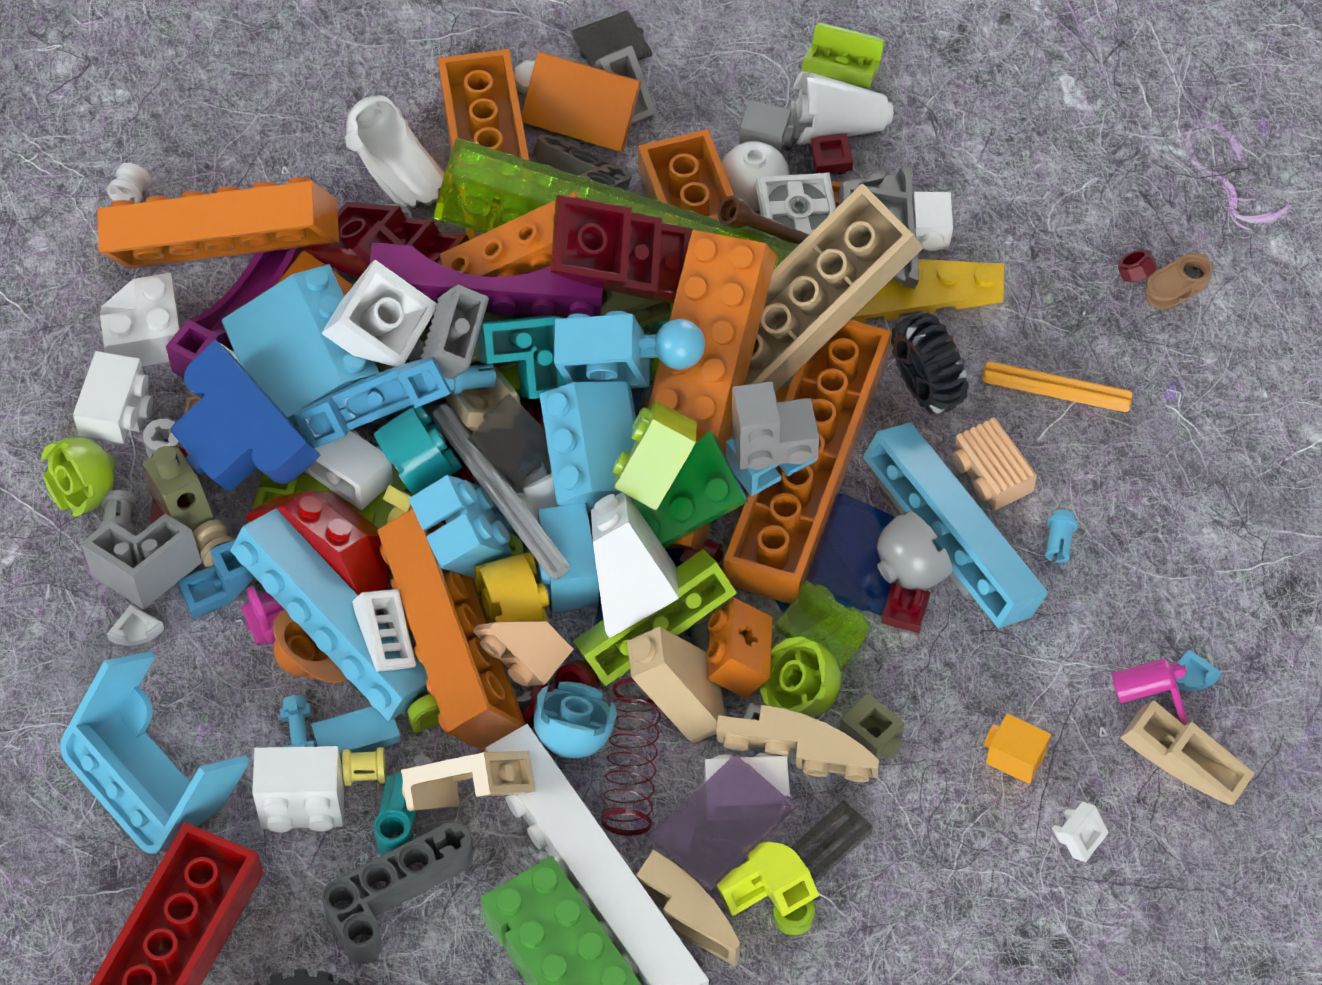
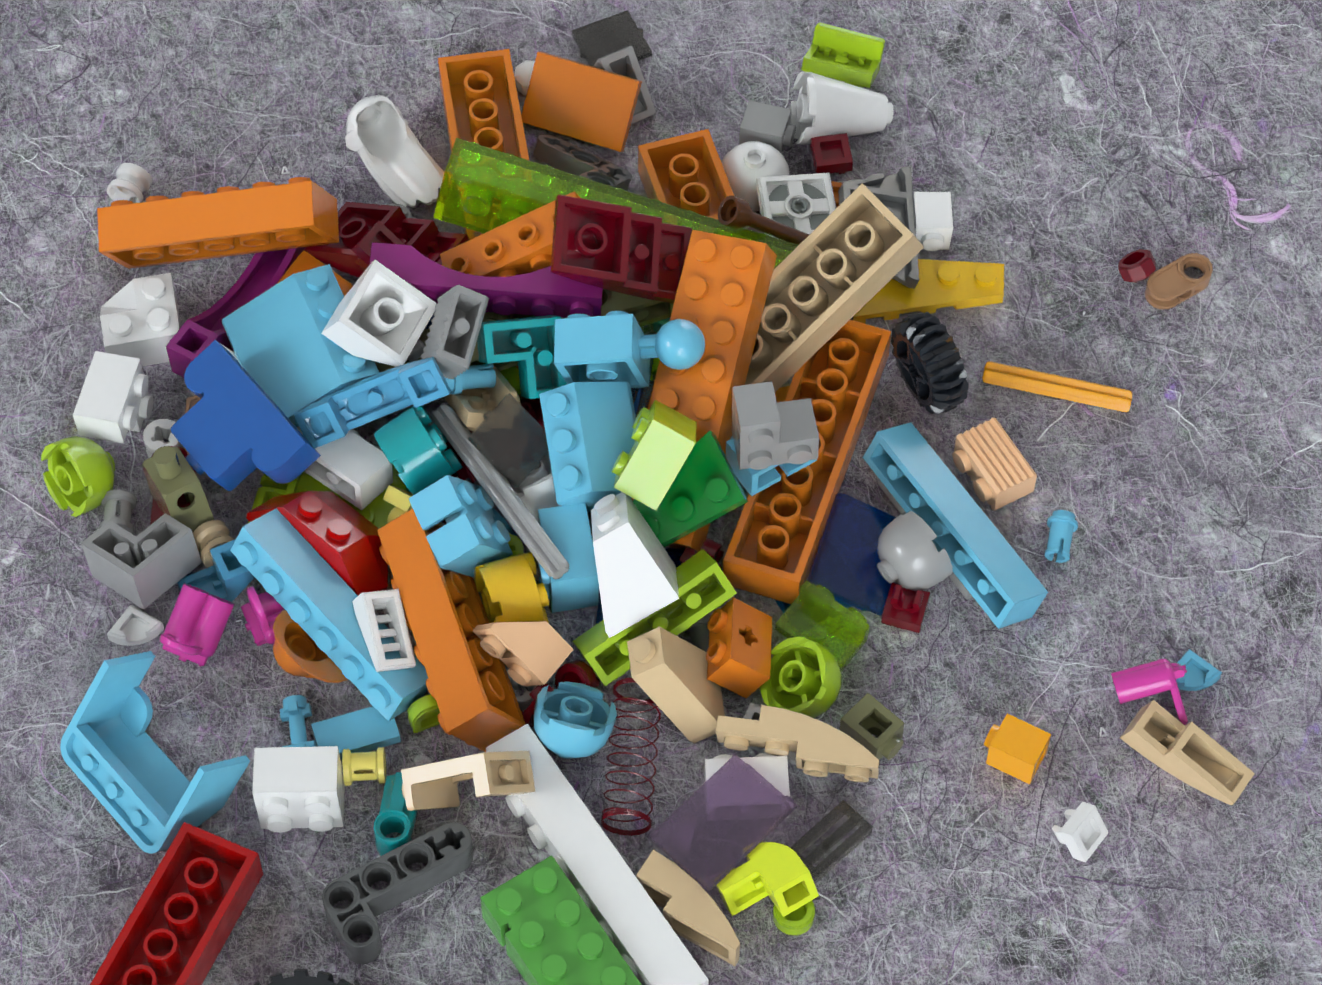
(196, 625): none -> dark pink piece

